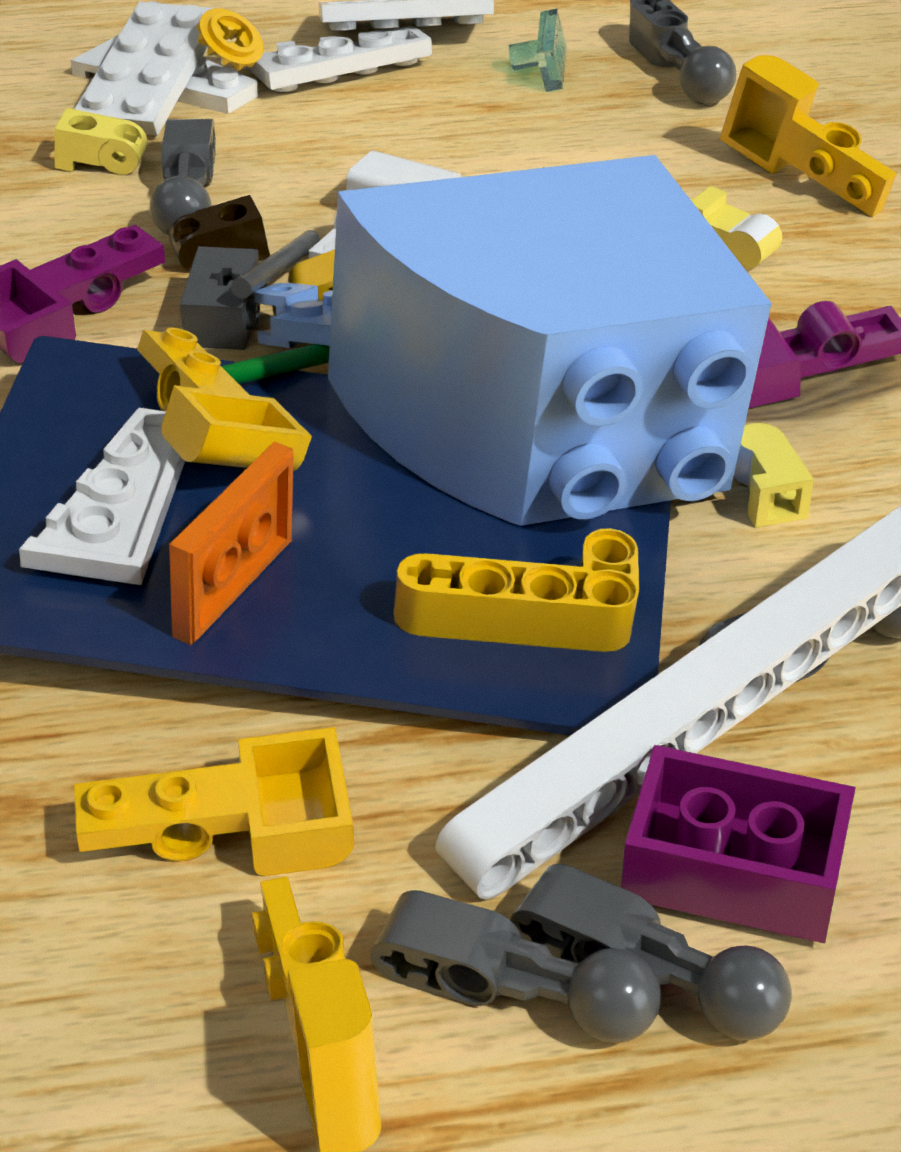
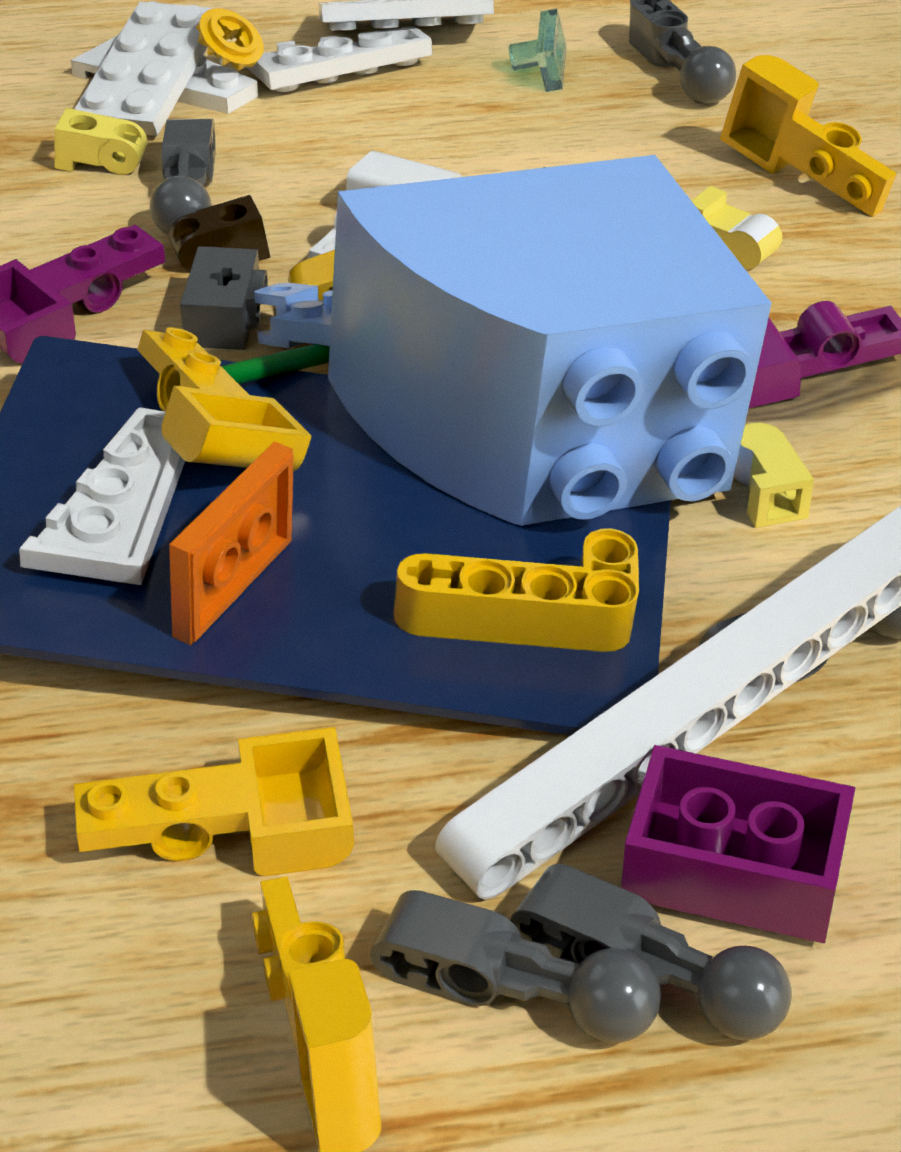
(274, 264): dark grey bar -> none

